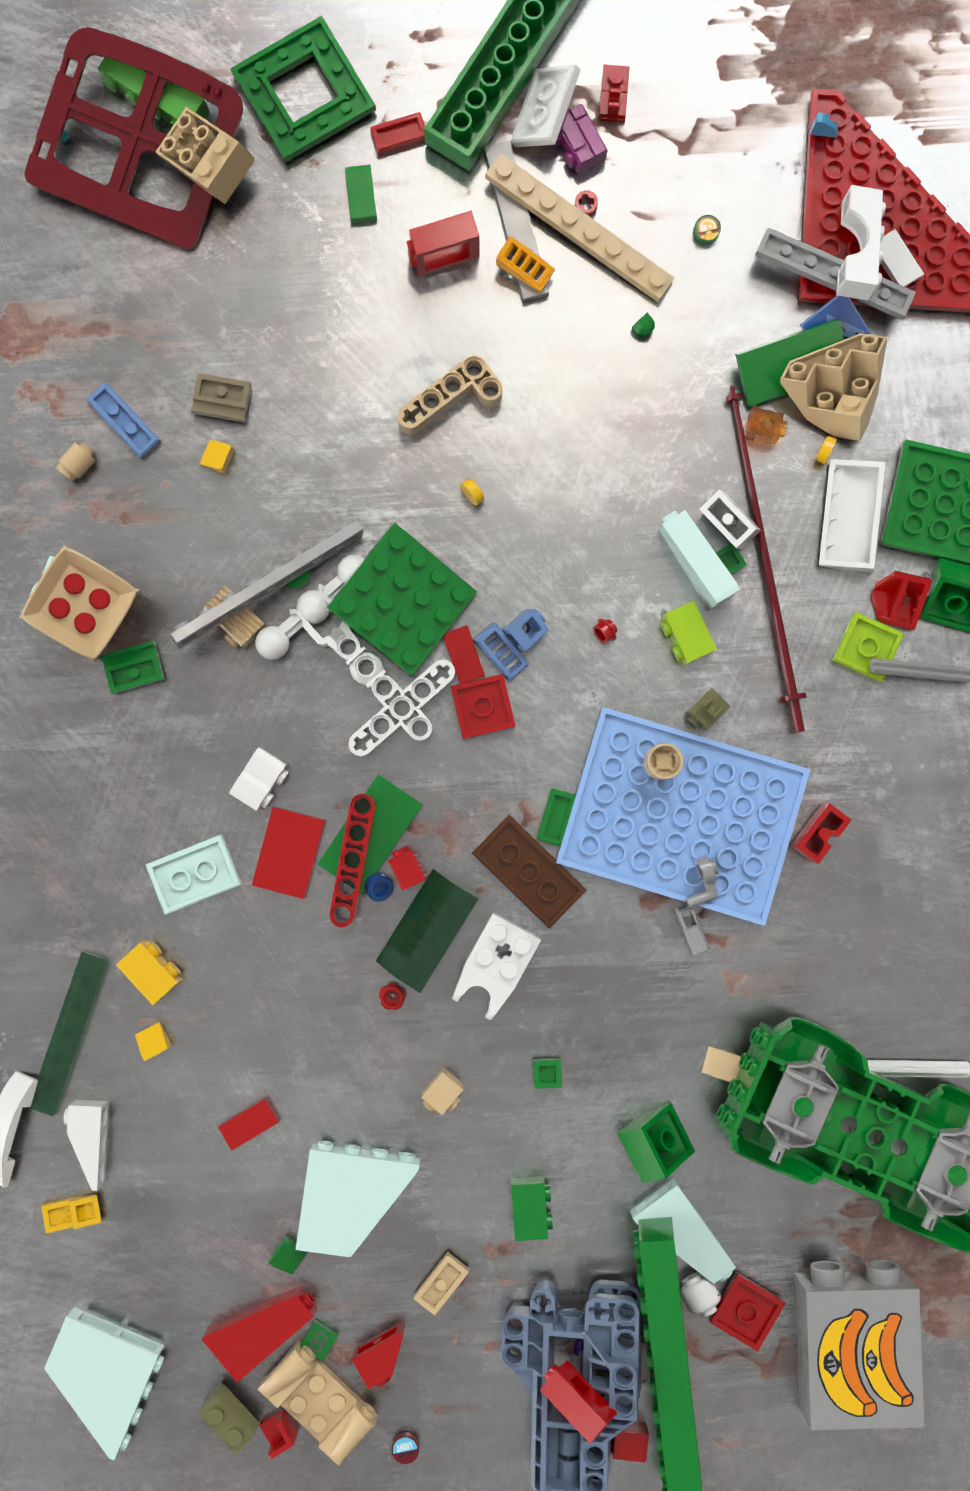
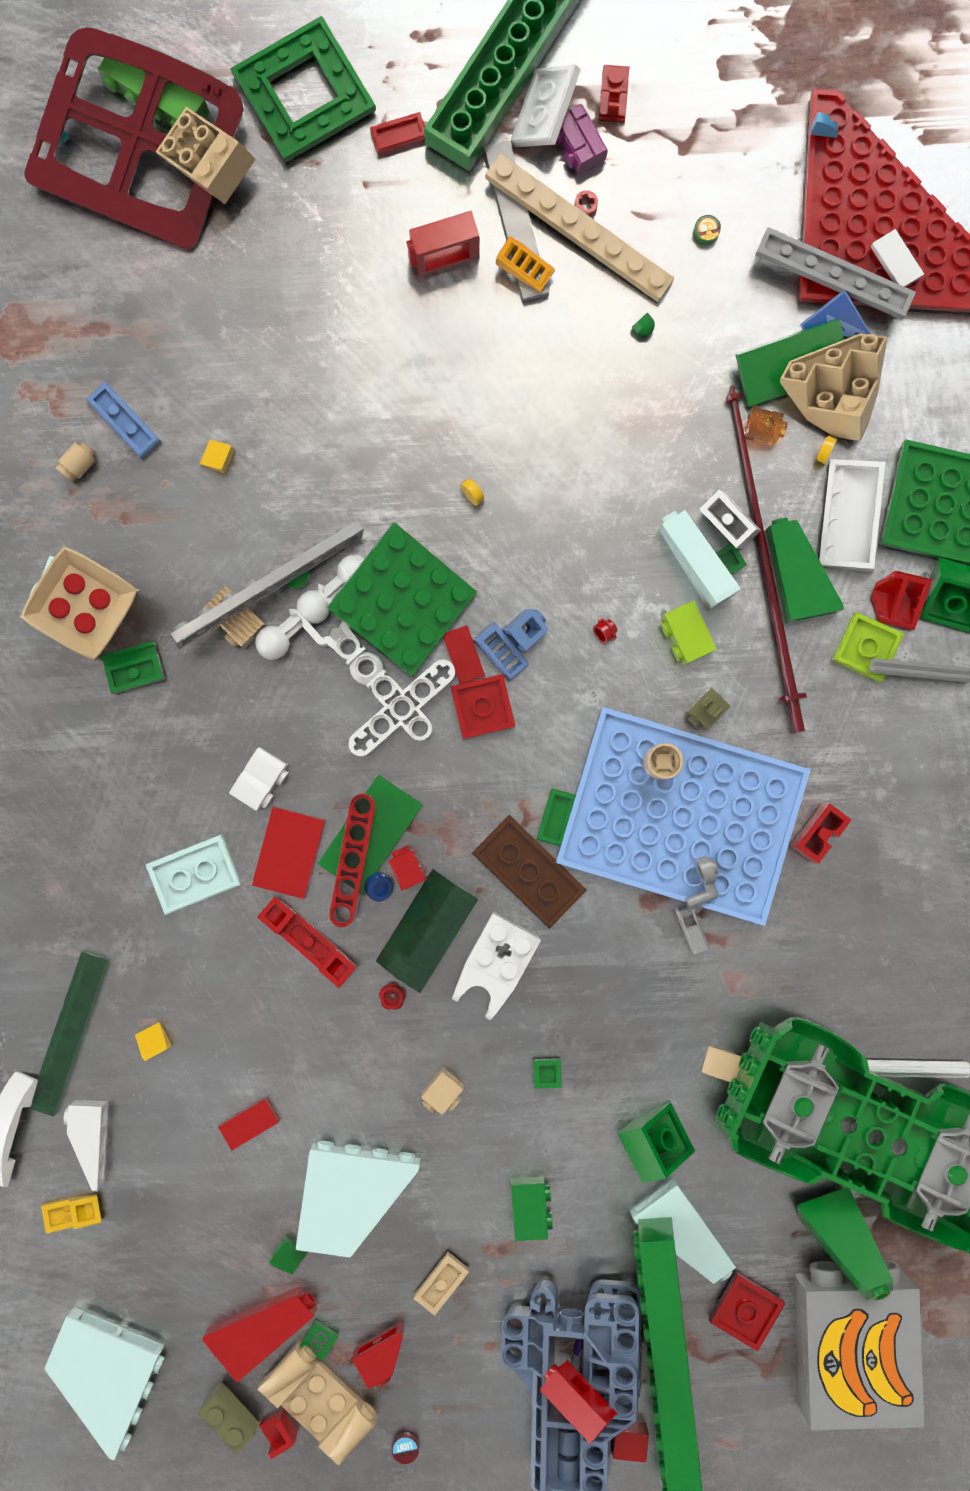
(150, 971): yellow brick -> none
(221, 397): dark tan plate -> none
(307, 941): none -> red slope
(360, 193): green tile -> none
(448, 399): tan beam -> none
(700, 1295): white head -> none
(799, 575): none -> green slope
(846, 1238): none -> green slope
(862, 216): white arch -> none

